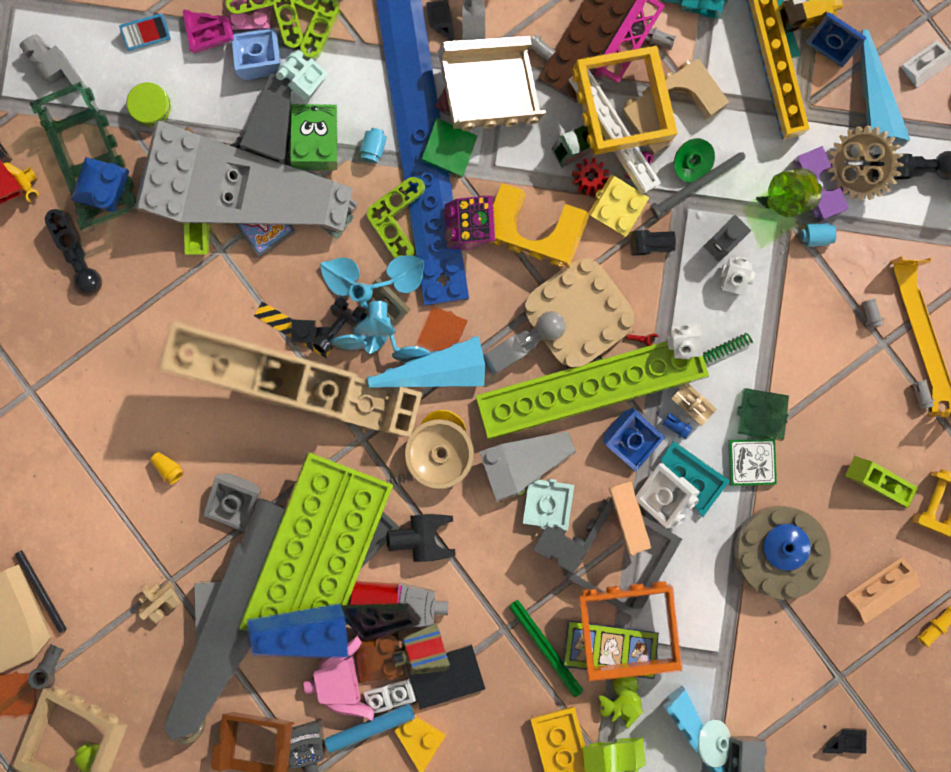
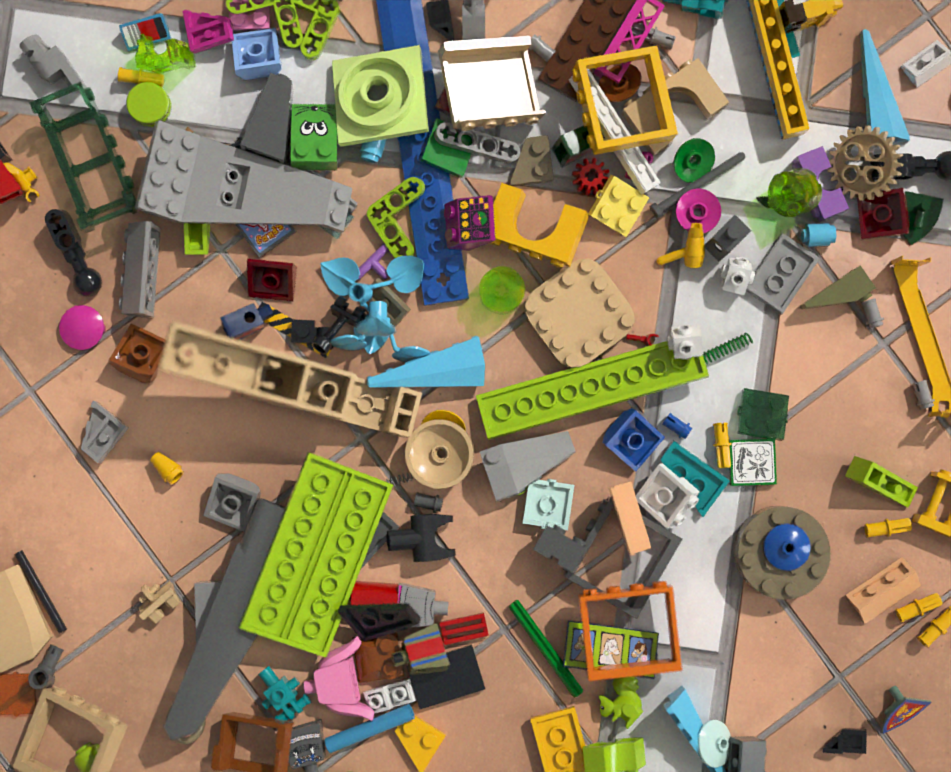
(81, 327): none -> dark pink dish
(100, 185): blue slope -> none
(102, 433): none -> light grey wing
(138, 354): none -> dark orange slope
(140, 76): none -> yellow axle
(140, 269): none -> light grey slope
(175, 57): none -> clear neon green tile
(236, 326): none -> dark blue torso
(271, 279): none -> dark red slope
(282, 692): none -> teal piece
(301, 633): blue wedge -> none
(306, 80): light aqua plate -> none
(372, 262): none -> medium lavender piece
(397, 114): none -> yellowish green piece
(428, 502): none -> dark grey pin
(442, 329): clear orange piece -> none
(446, 640): none -> red tile
(477, 143): none -> light grey beam
(493, 280): none -> clear neon green brick
(534, 162): none -> dark tan wing
(548, 327): light grey beam -> none
(625, 88): none -> dark orange dish
(645, 242): black piece -> none
(692, 252): none -> yellow piece
(693, 404): tan hips -> none
(705, 202): none -> dark pink dish
(722, 445): none -> yellow axle
(782, 273): none -> light grey tile
(835, 39): blue slope -> none
(847, 289): none -> olive slope
(884, 215): none -> dark red slope
(887, 527): none -> yellow axle
(902, 710): none -> shield
(918, 607): none -> yellow axle
(922, 215): none -> dark green shield

